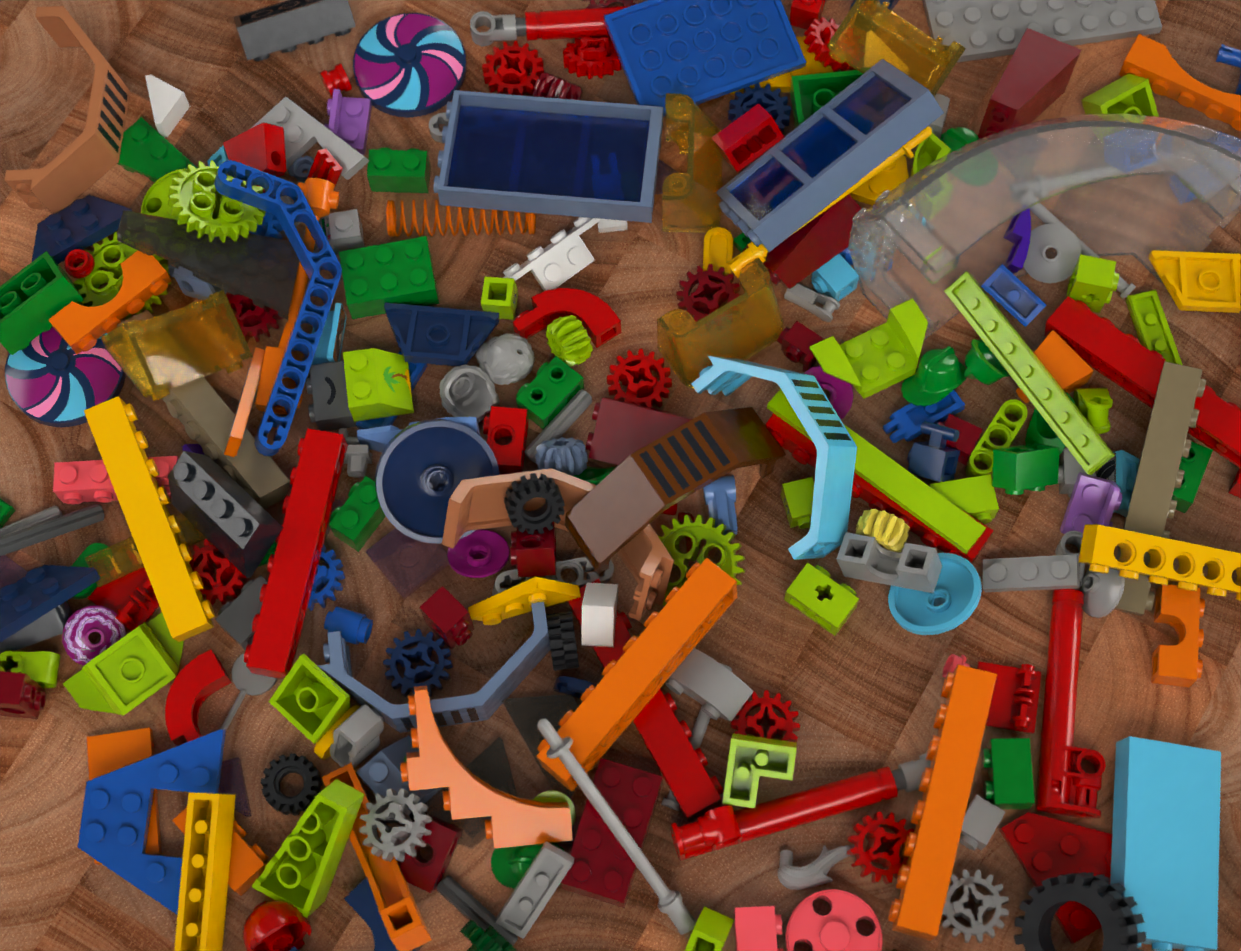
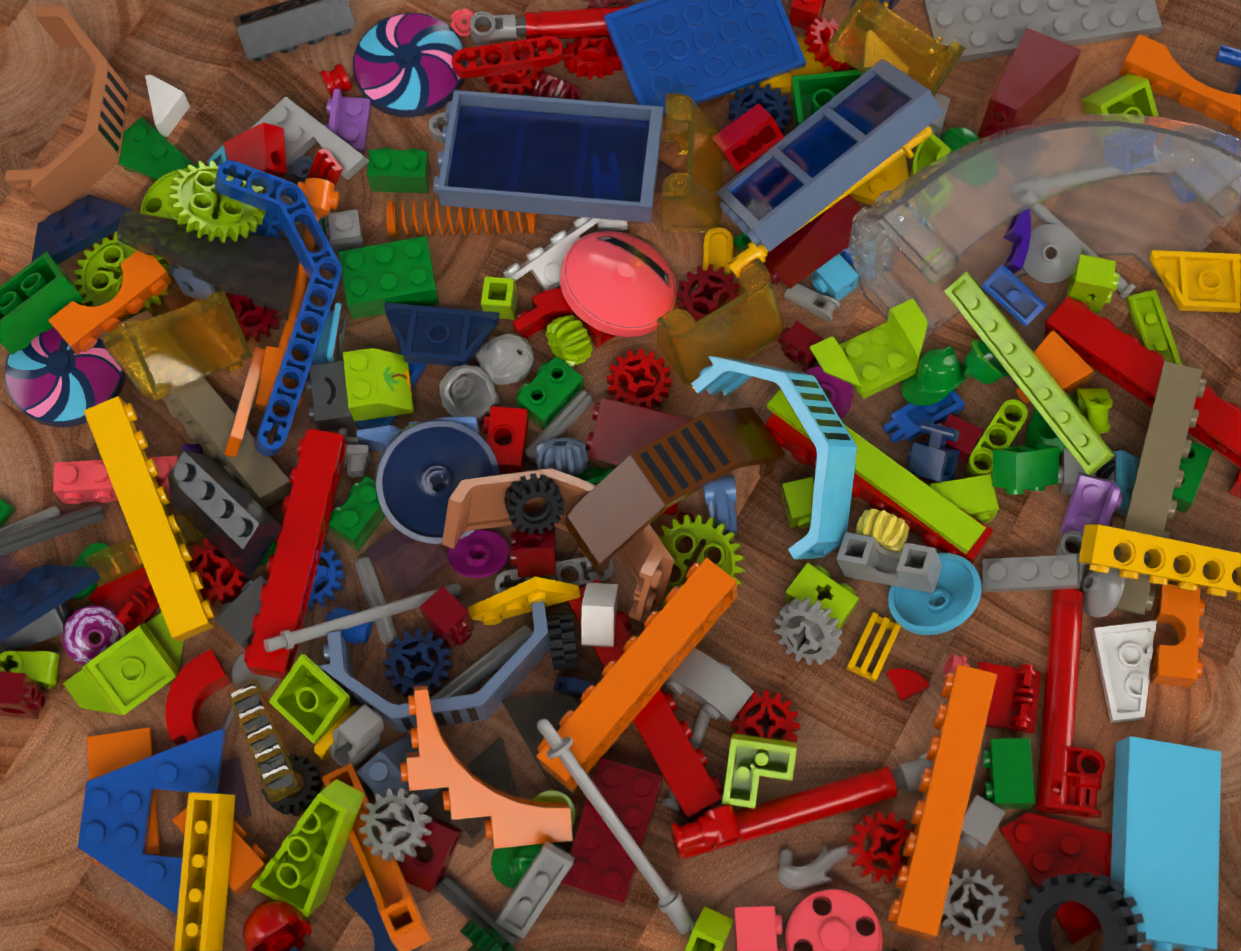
(76, 257): red plate -> none
(264, 742): none -> tile
(289, 639): none -> light grey bar
(375, 598): none -> light grey axle
(457, 25): none -> coral plate
(485, 665): none -> light grey axle
(508, 62): none -> red beam
(617, 283): none -> coral dish
(808, 631): none -> light grey gear
(884, 623): none -> yellow tile
(906, 682): none -> red tile
(1124, 667): none -> white wing

